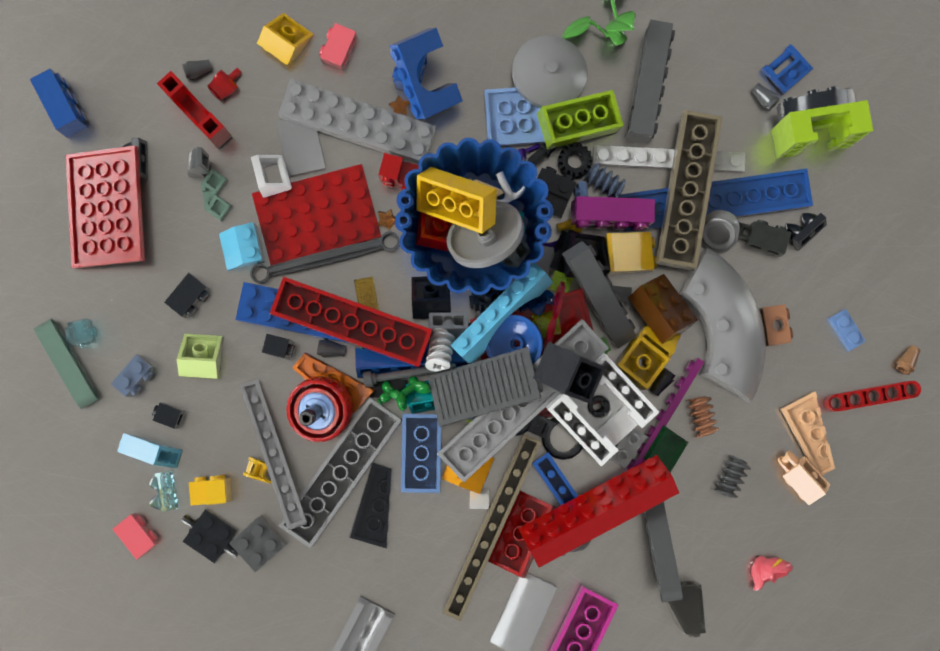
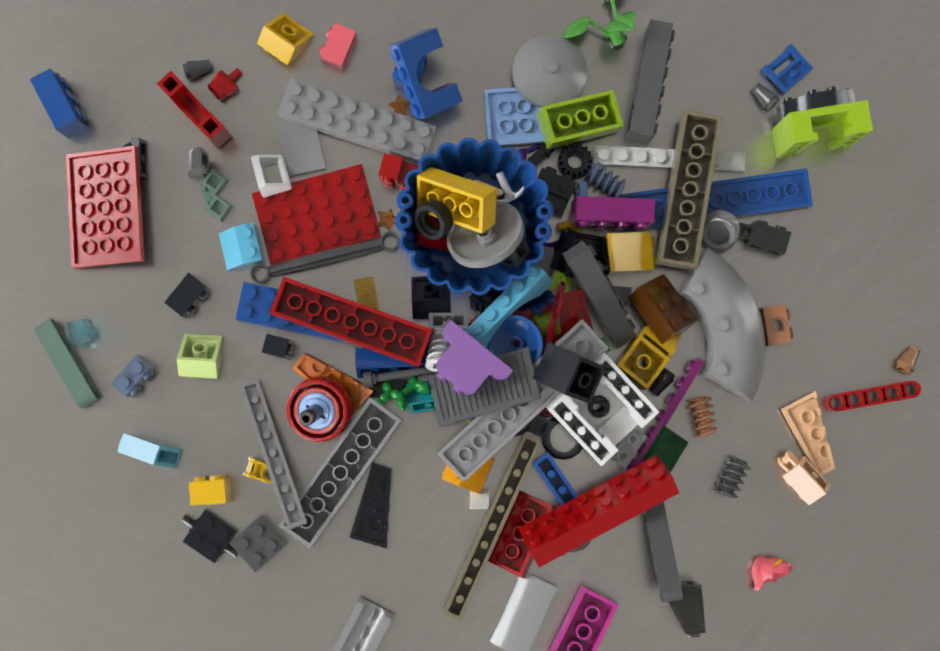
(136, 535): coral brick -> none
(165, 486): clear light blue tile -> none
(168, 415): black brick -> none
(330, 349): dark grey cone -> none
(419, 453): medium blue brick -> none
(443, 215): none -> black tyre
(467, 361): none -> medium lavender brick
(800, 235): black tile -> none
(846, 330): medium blue plate -> none

